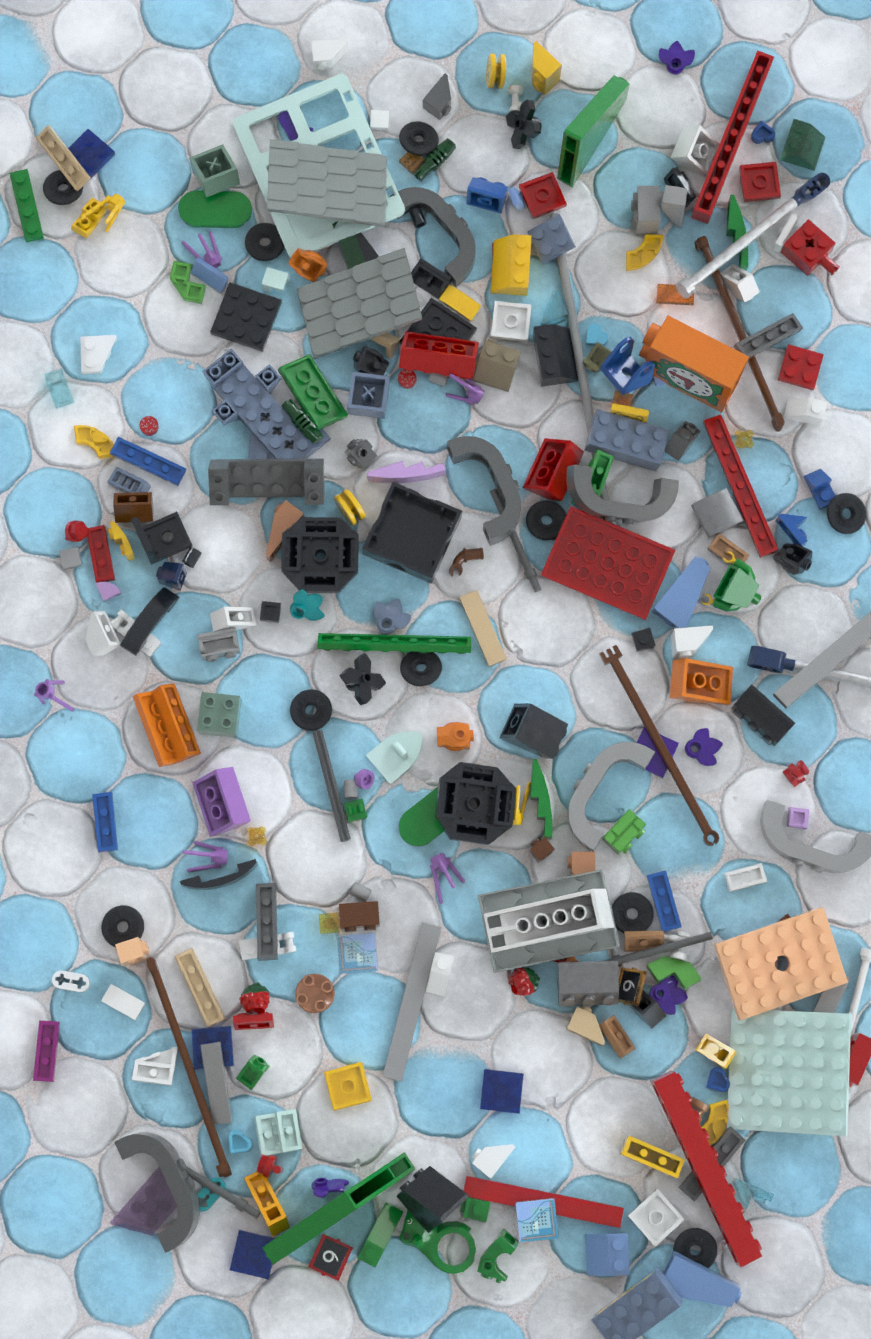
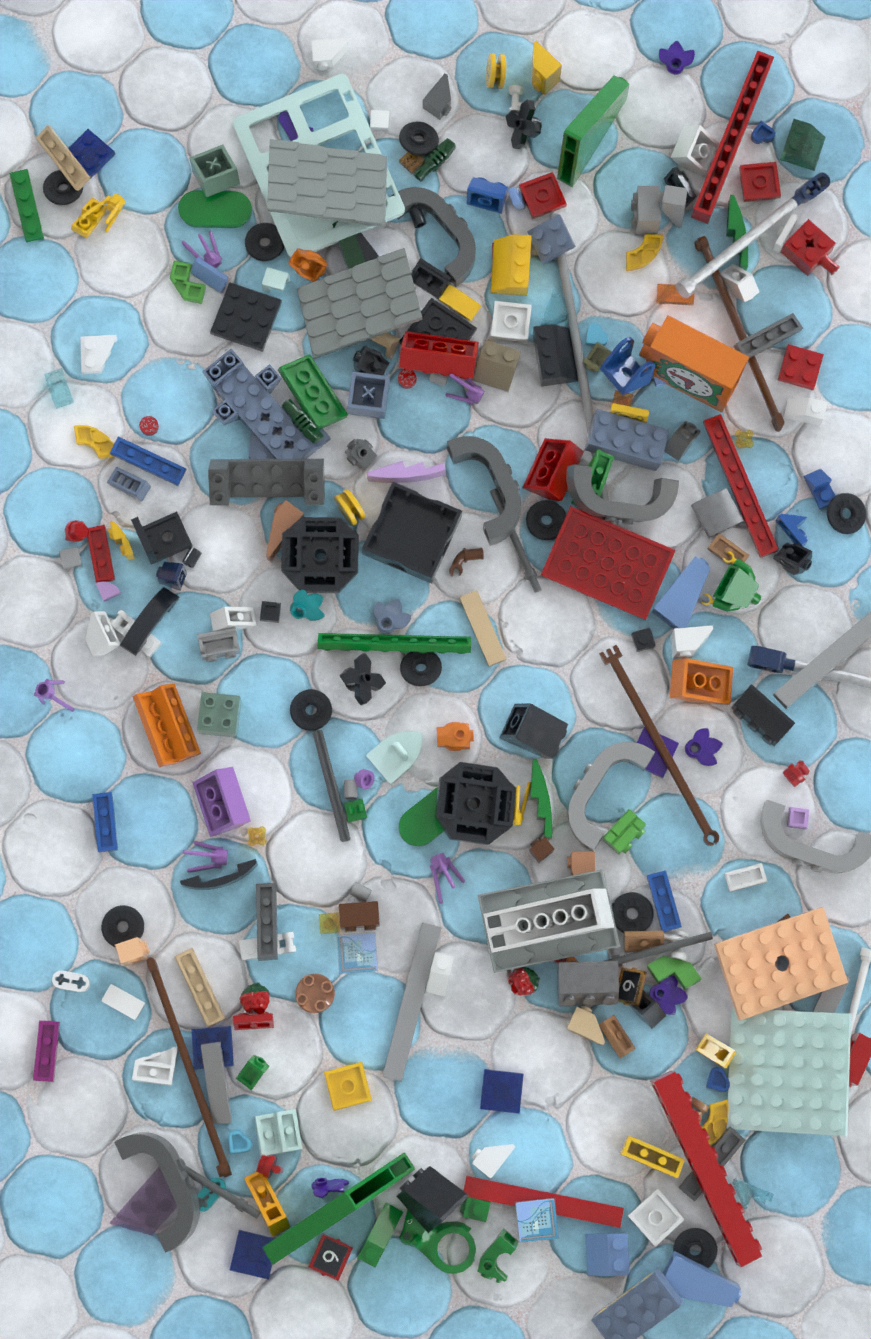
(133, 505): reddish brown brick -> none

